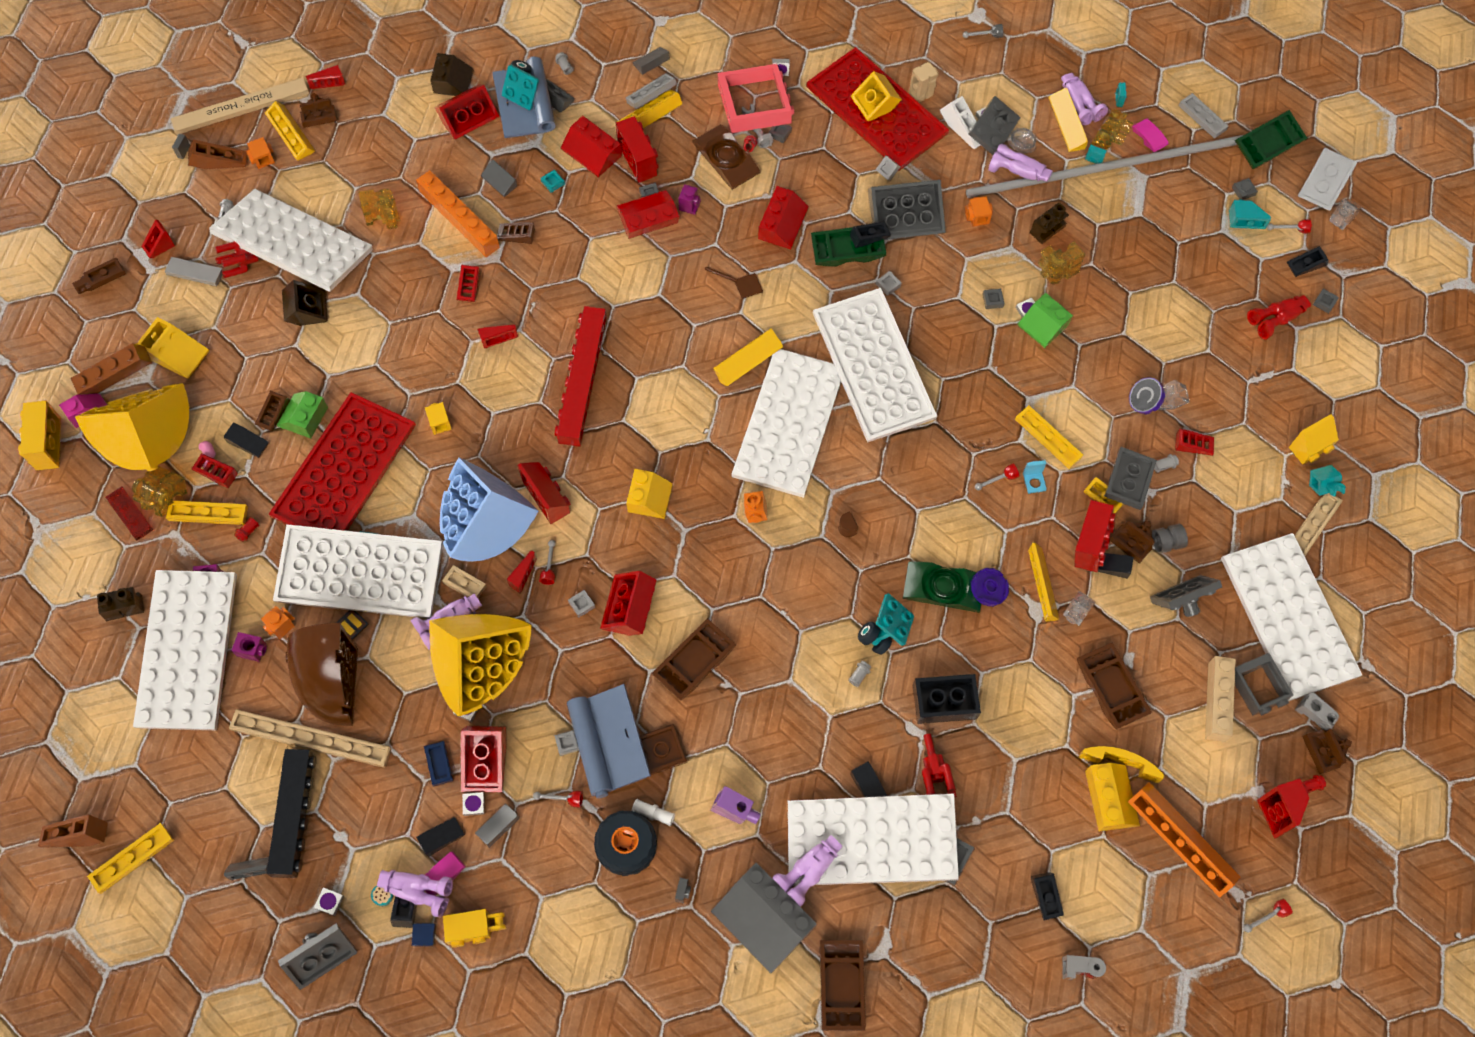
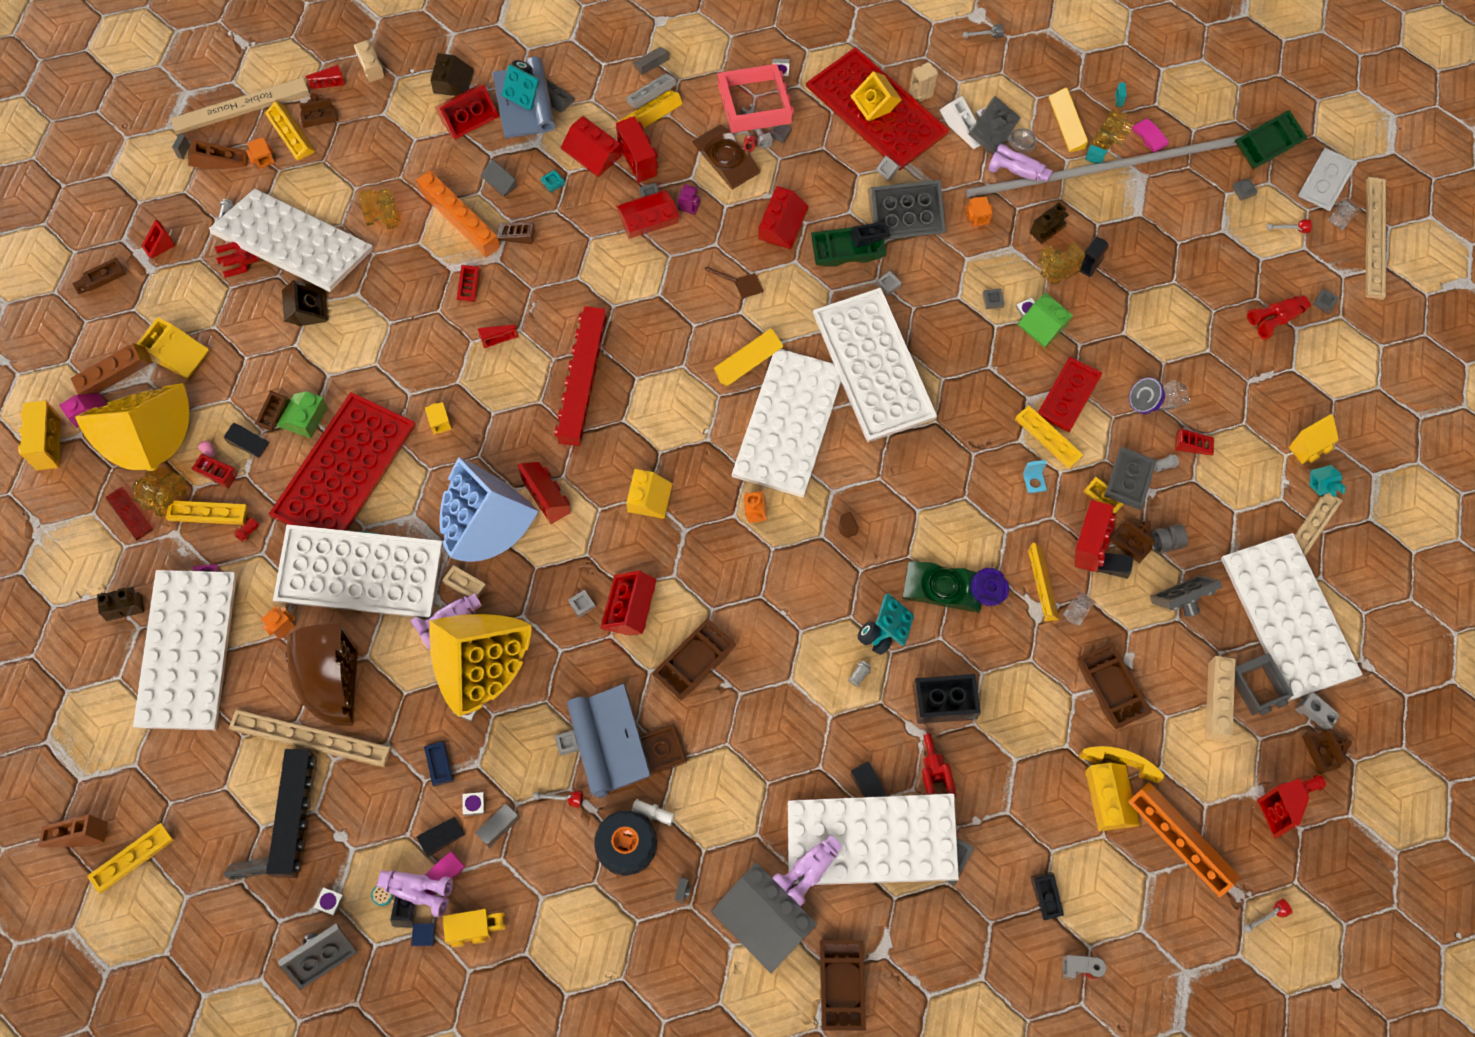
(194, 271): light grey tile -> none
(243, 641): magenta brick -> none
(353, 623): piece -> none
(369, 61): none -> tan brick
(483, 758): red slope -> none
(520, 575): red slope -> none
(547, 576): red hinge -> none
(562, 60): light grey pin -> none
(727, 803): medium lavender torso -> none
(1010, 472): hinge -> none
(1069, 394): none -> red plate
(1082, 97): lavender piece -> none
(1093, 256): none -> black brick
(1203, 115): light grey plate -> none
(1247, 215): teal slope -> none
(1308, 261): black slope -> none
(1375, 238): none -> tan tile

